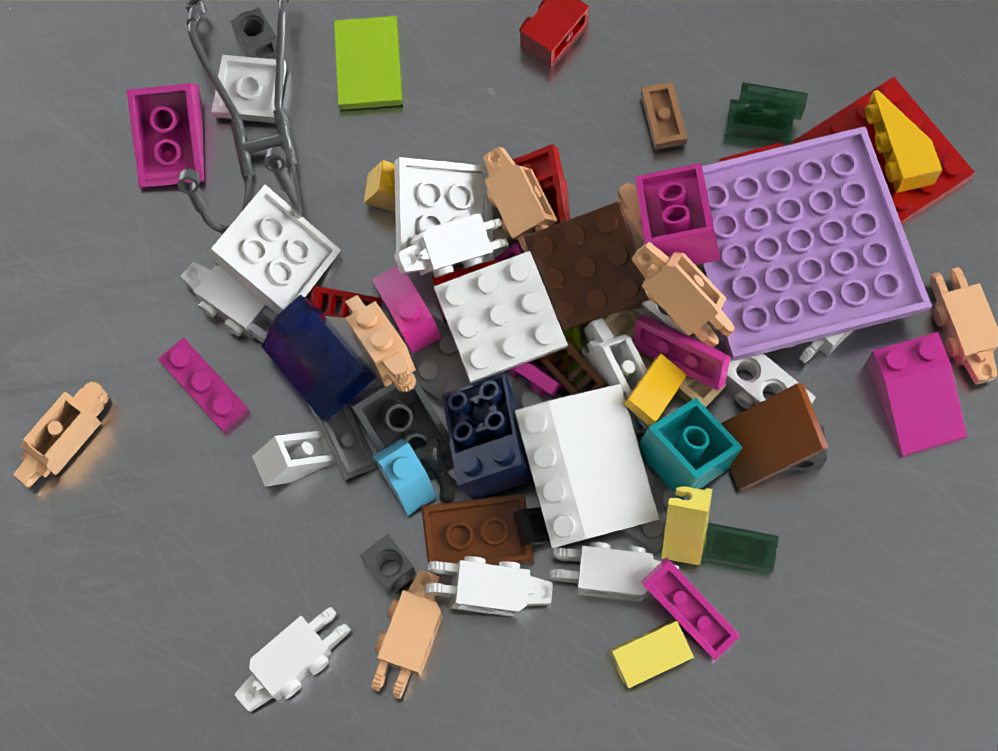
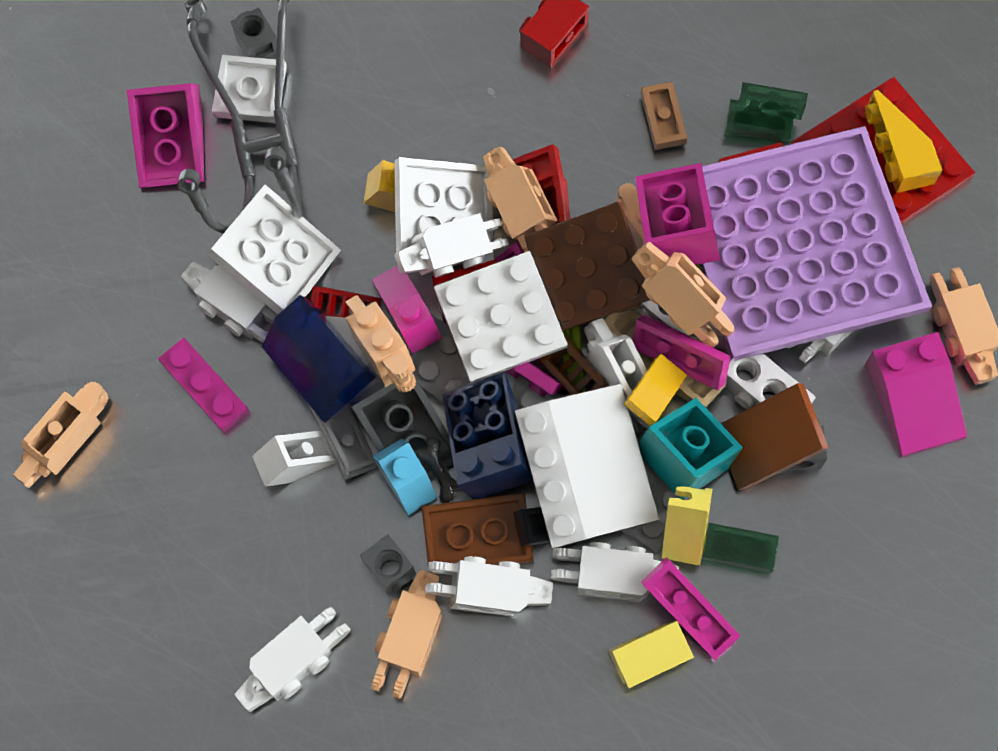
(368, 62): lime tile -> none

